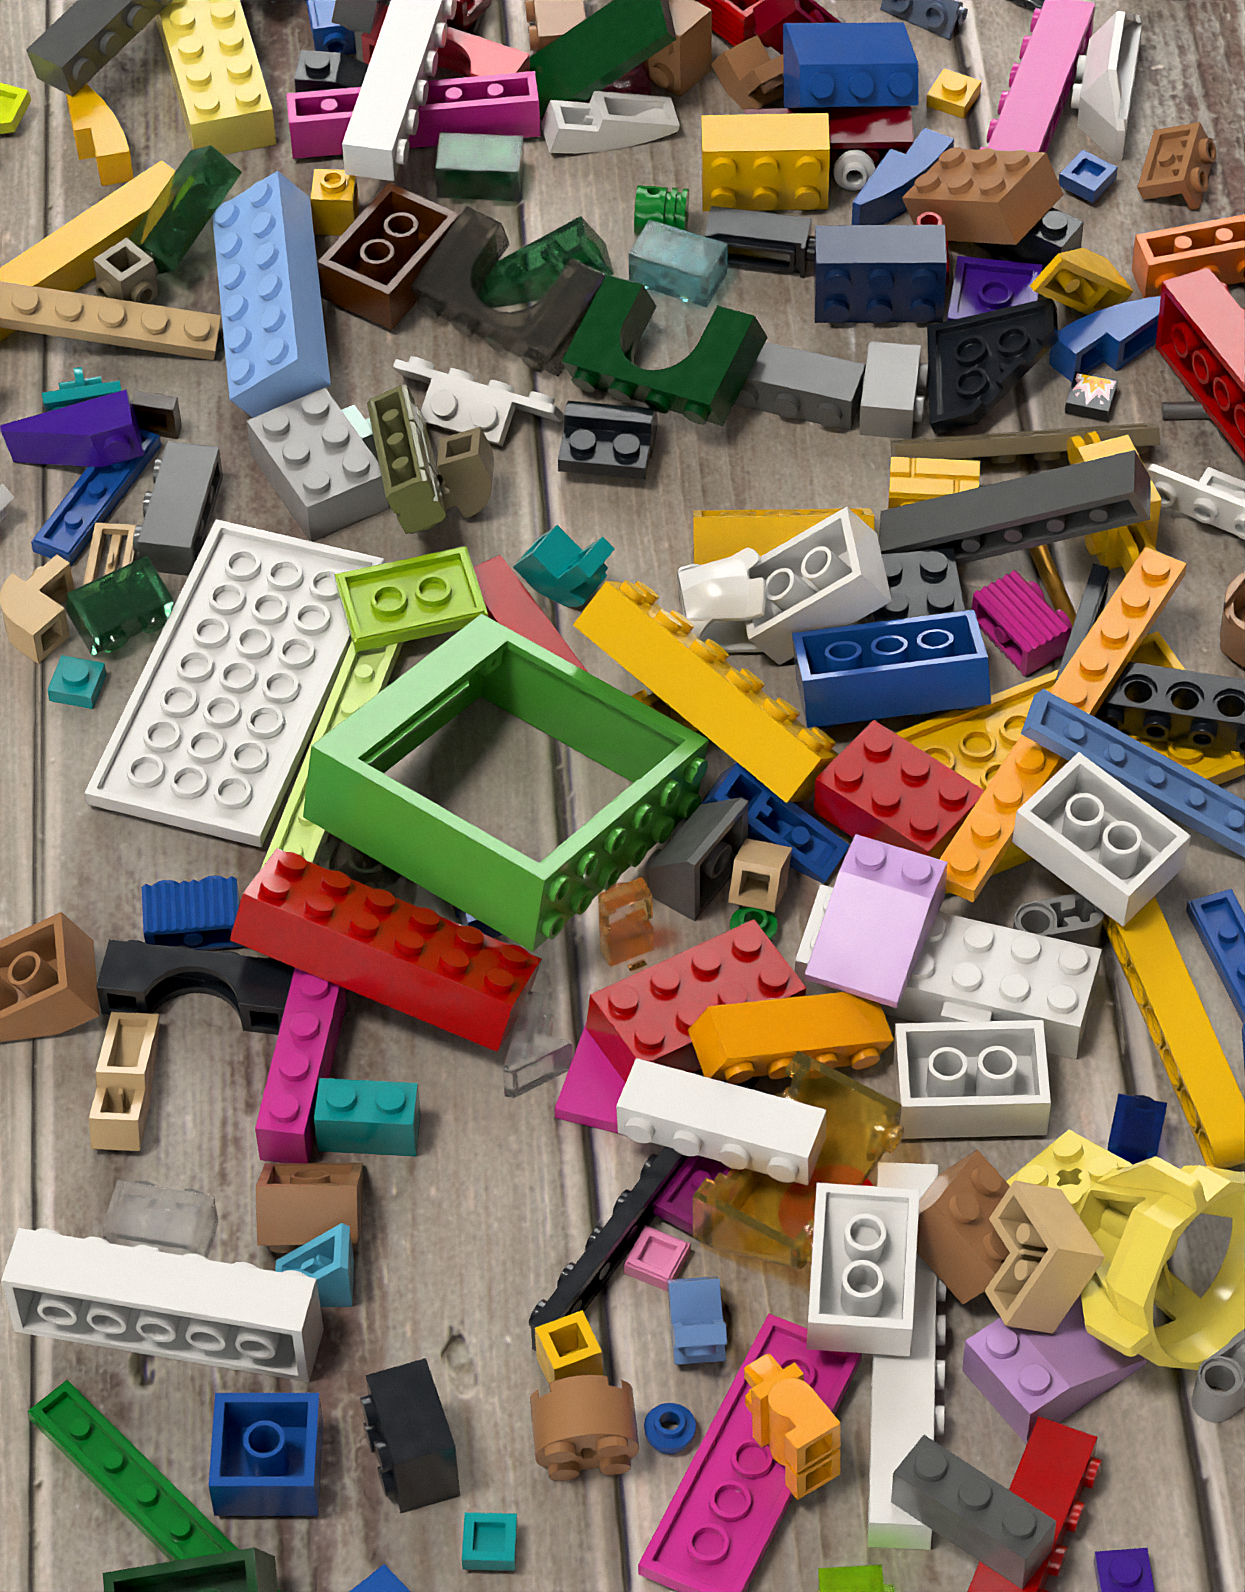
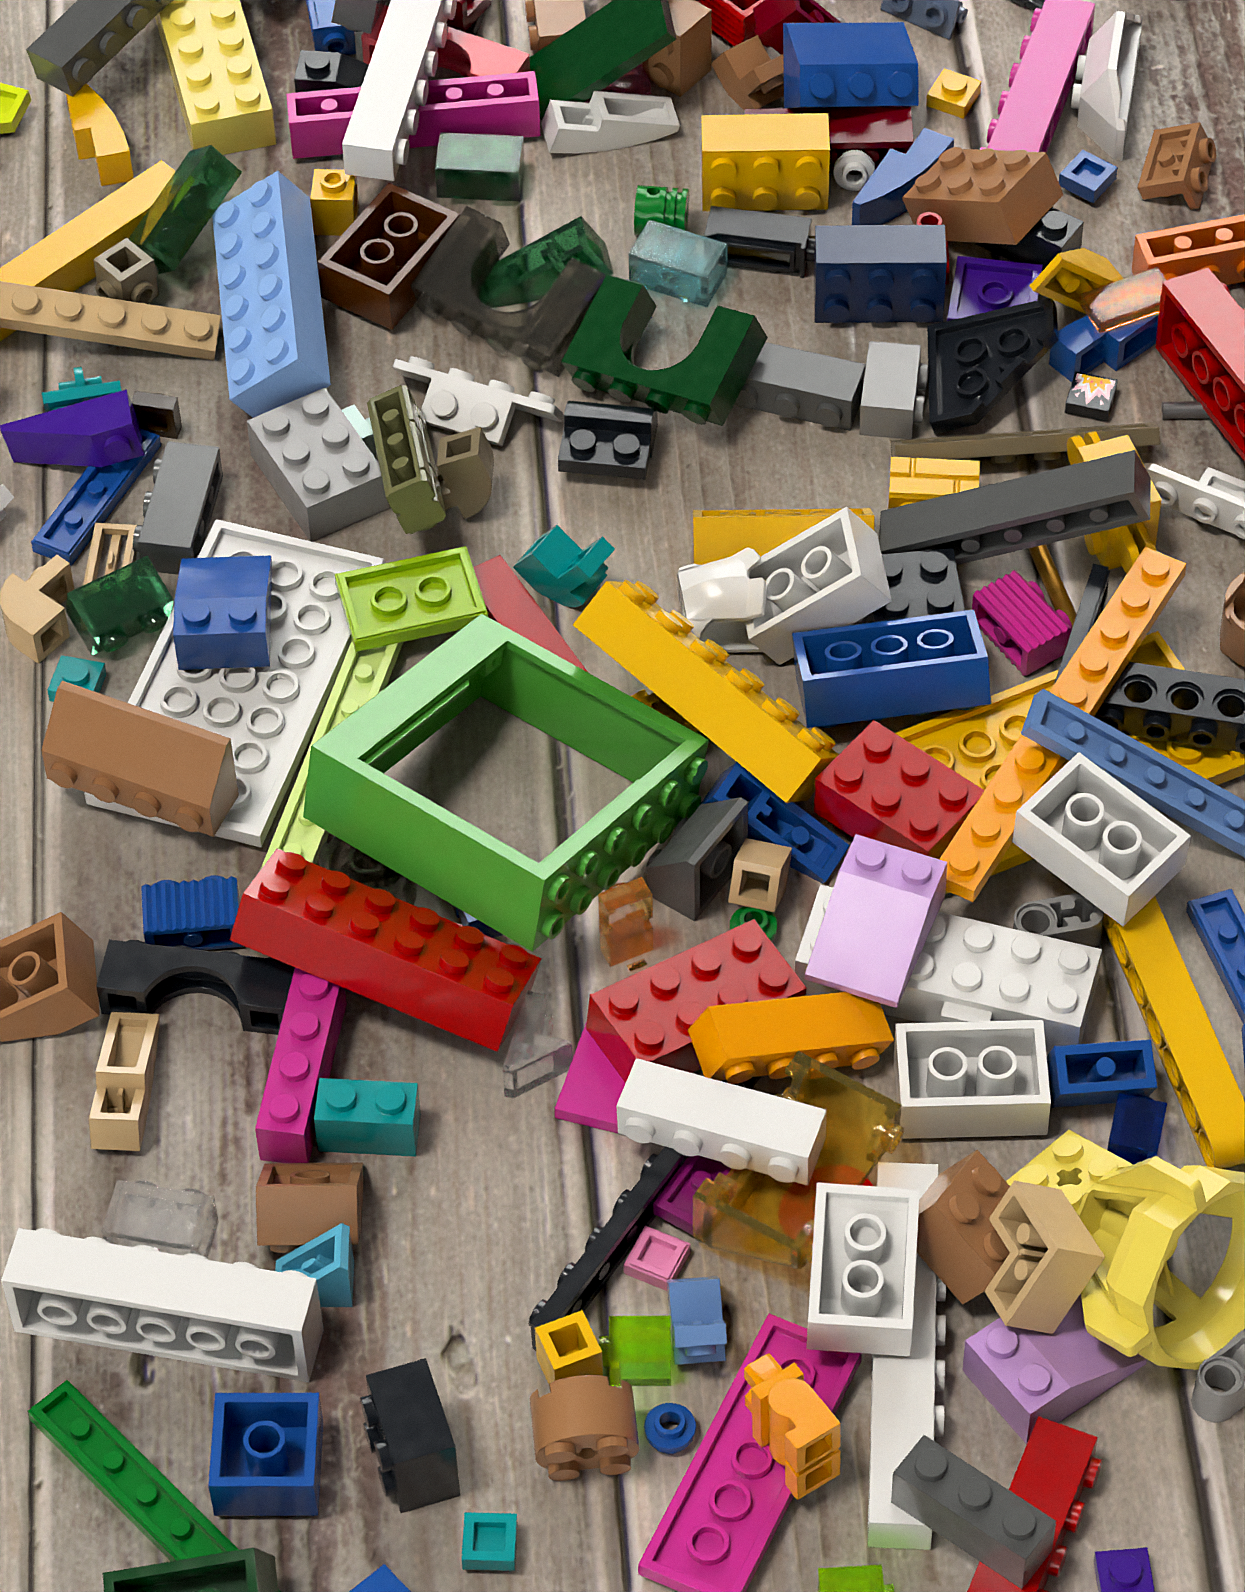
(139, 759): none -> medium nougat slope
(223, 612): none -> blue slope
(638, 1350): none -> clear neon green brick
(1099, 1072): none -> blue brick
(1124, 300): none -> clear orange tile

